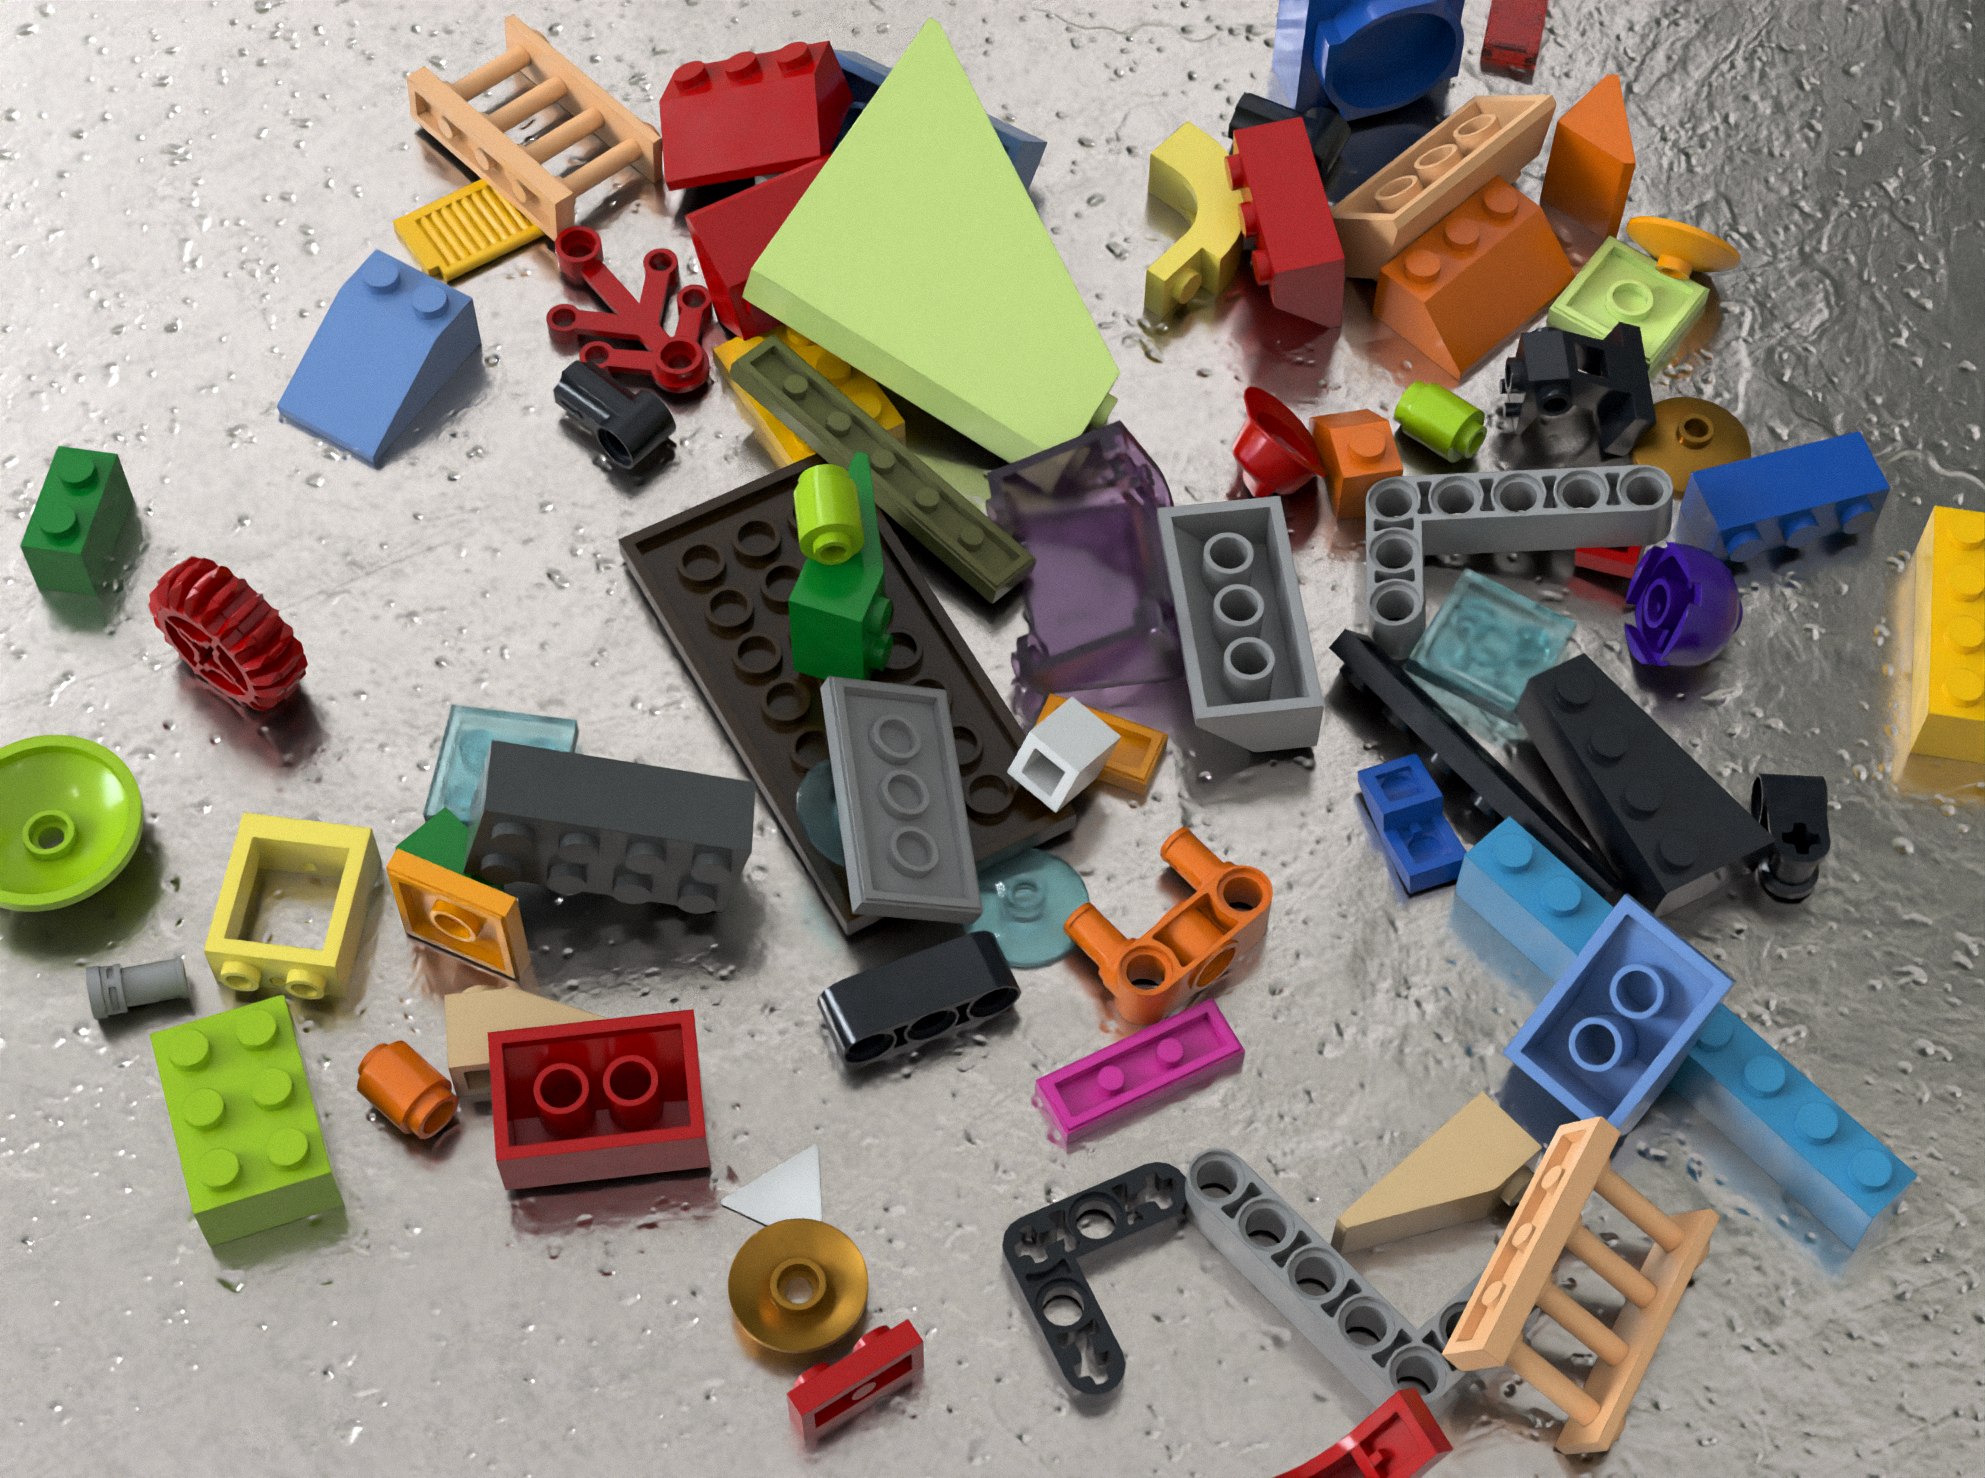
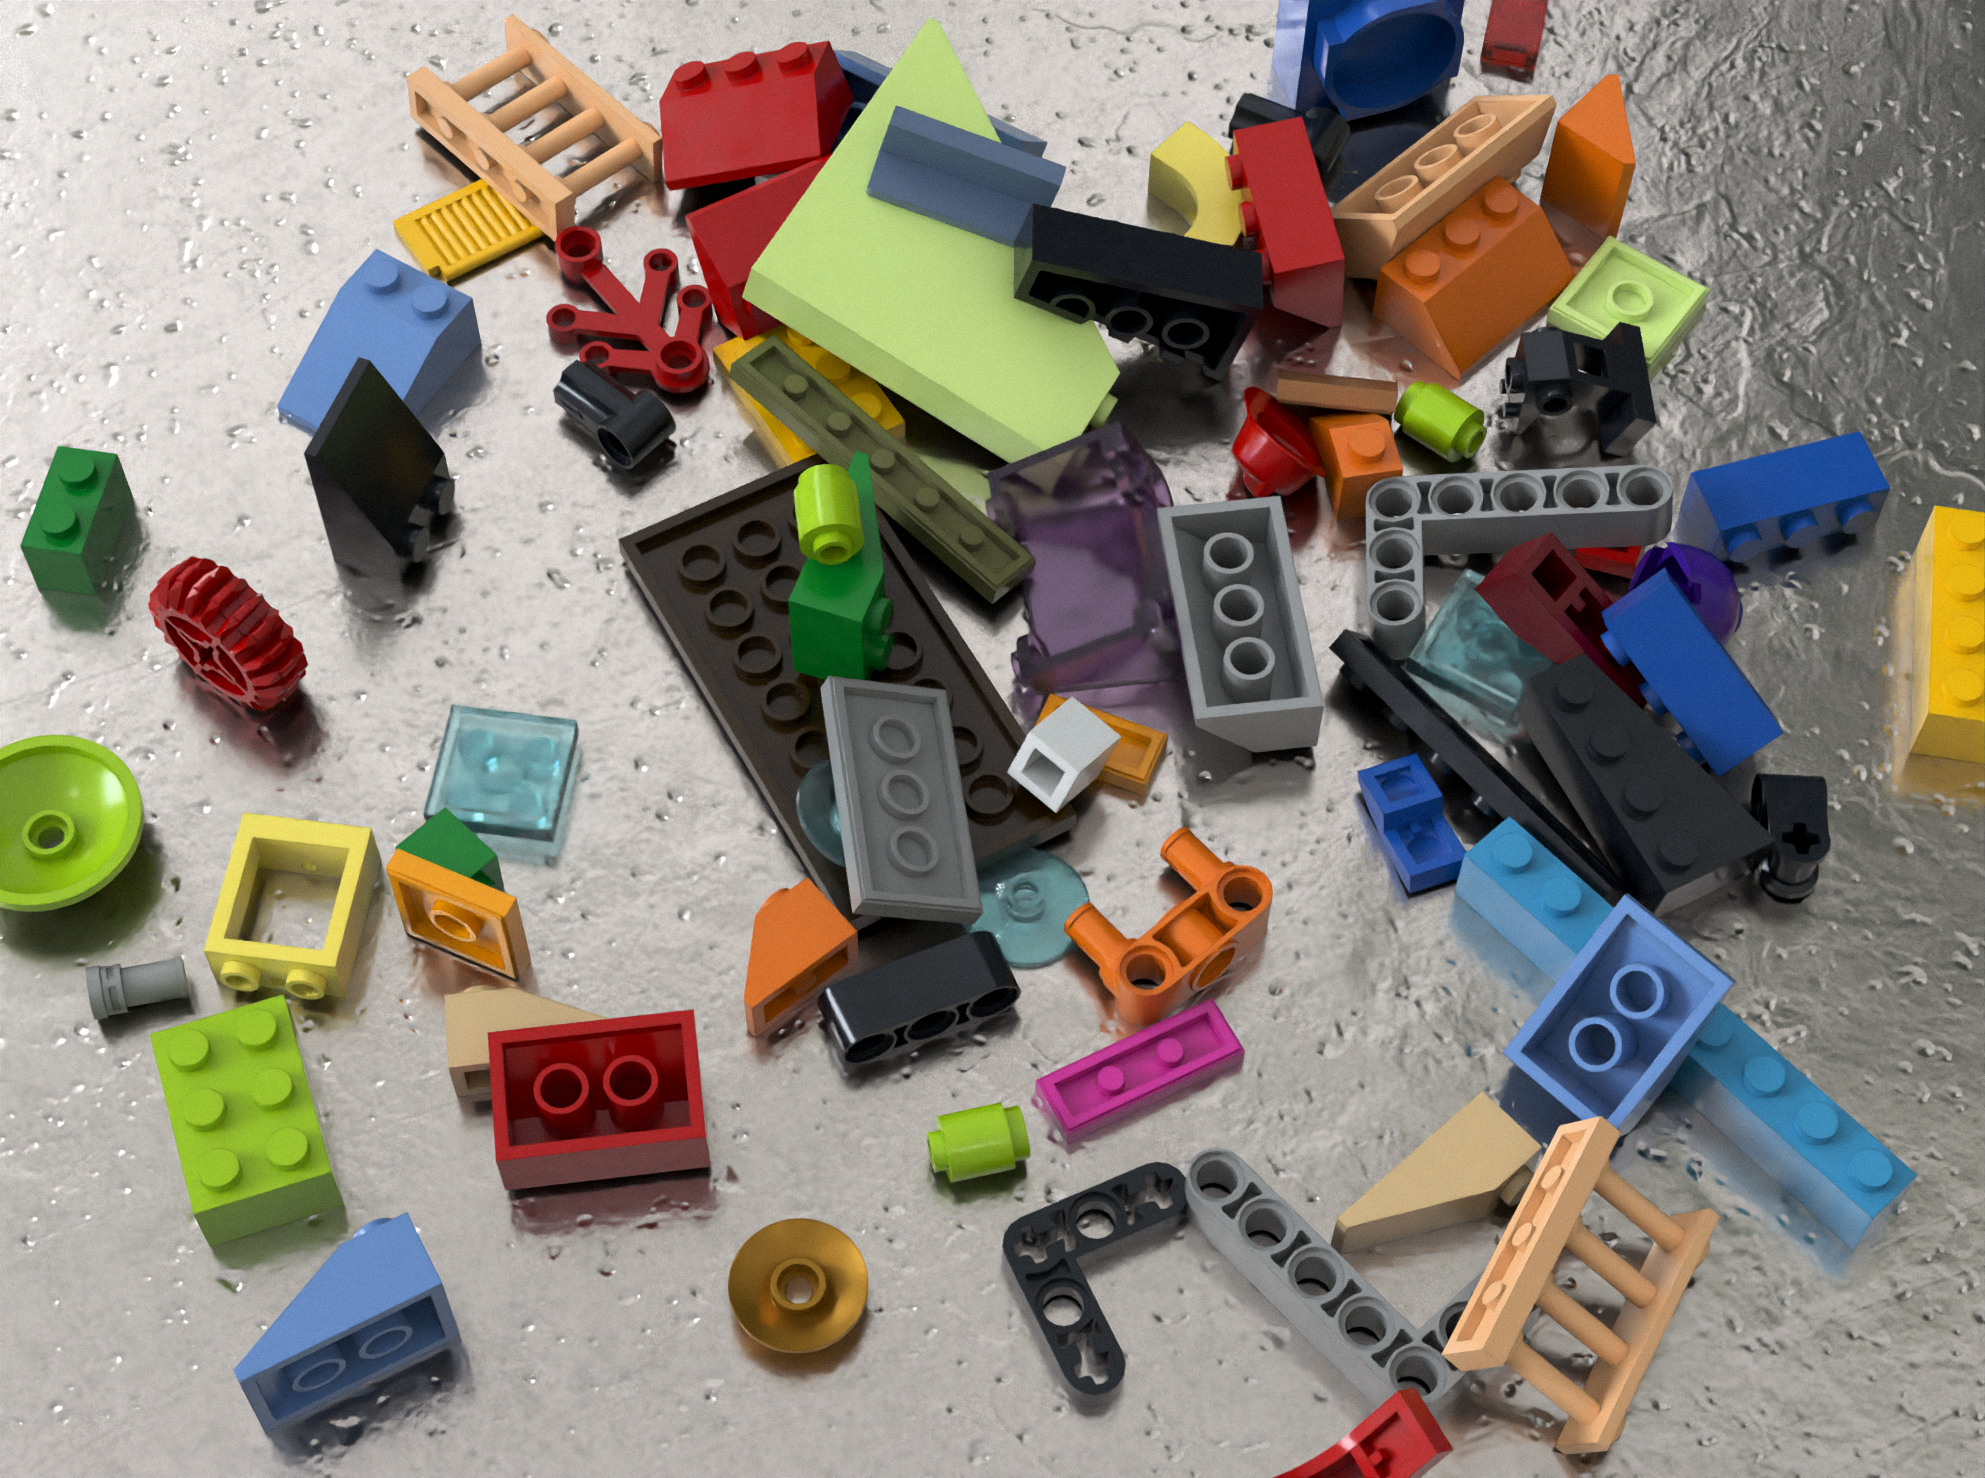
(352, 1322): none -> medium blue slope
(377, 477): none -> black slope
(406, 1089): orange brick -> none
(609, 827): dark grey brick -> none
(783, 1192): white sticker -> none
(794, 953): none -> orange slope
(833, 1391): red plate -> none
(960, 176): none -> sand blue panel
(978, 1141): none -> lime brick
(1141, 283): none -> black wedge
(1336, 392): none -> medium nougat tile
(1555, 607): none -> dark red slope
(1671, 448): pearl gold dish -> none
(1681, 247): light orange dish -> none
(1688, 674): none -> blue brick

